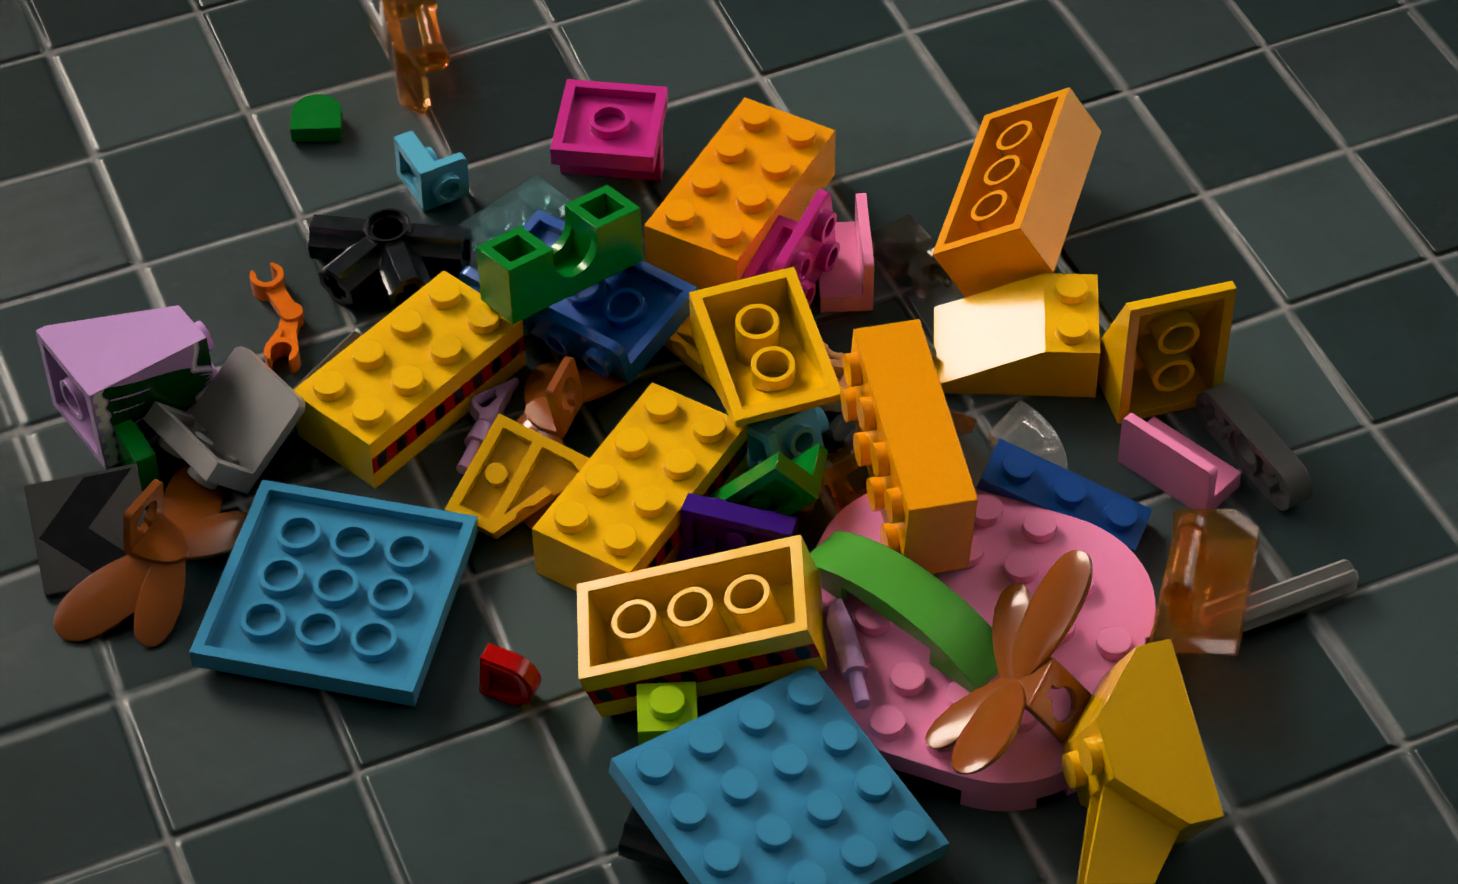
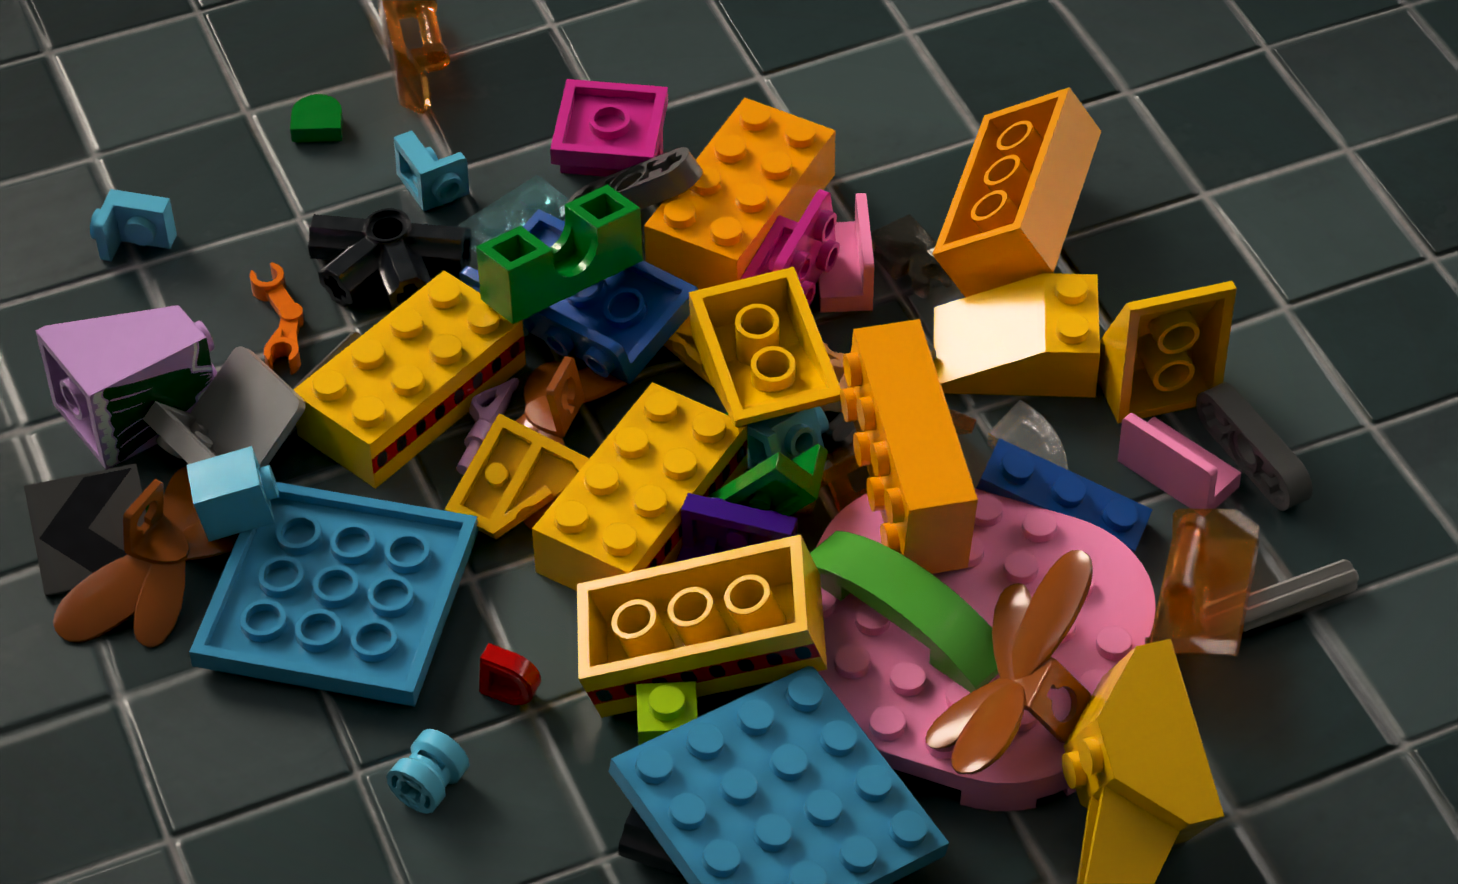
(132, 219): none -> medium azure bracket
(135, 449): green tile -> none
(232, 493): none -> medium azure brick
(427, 771): none -> medium azure wheel
(652, 179): none -> dark grey beam
(849, 651): lavender hand -> none

